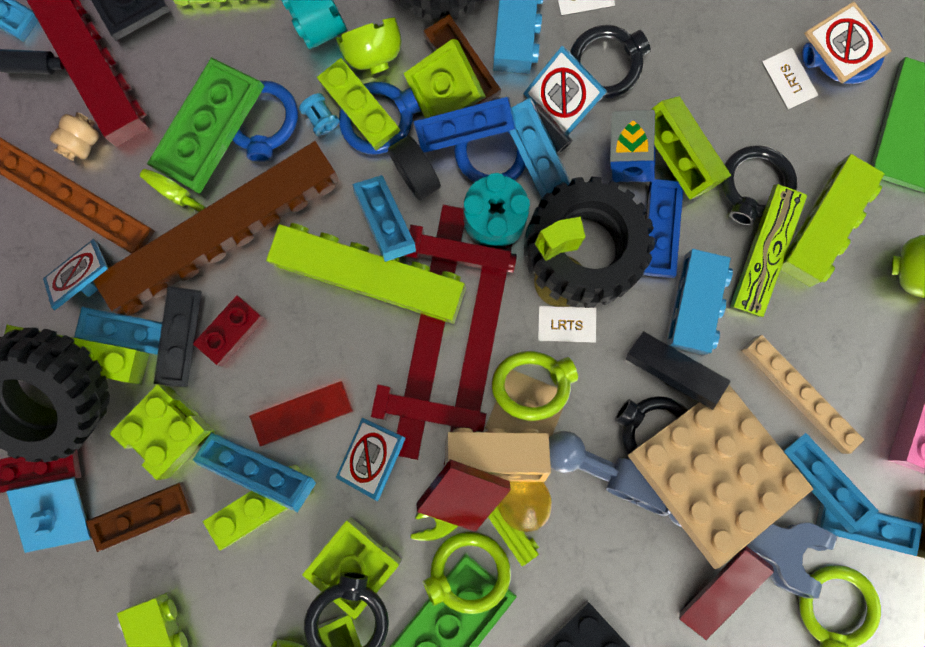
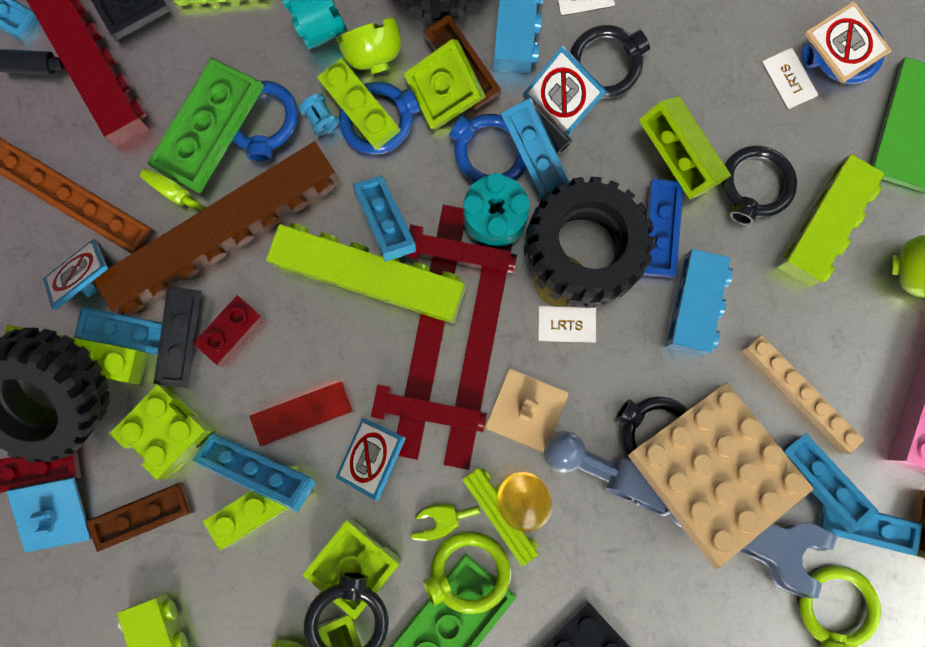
(74, 136): tan piece -> none
(414, 167): black tyre -> none
(463, 495): dark red tile -> none
(465, 125): blue plate -> none
(506, 455): tan brick -> none
(560, 237): lime piece -> none
(562, 374): lime piece -> none
(633, 146): piece -> none
(678, 370): black tile -> none
(726, 592): dark red tile -> none
(768, 250): lime tile -> none

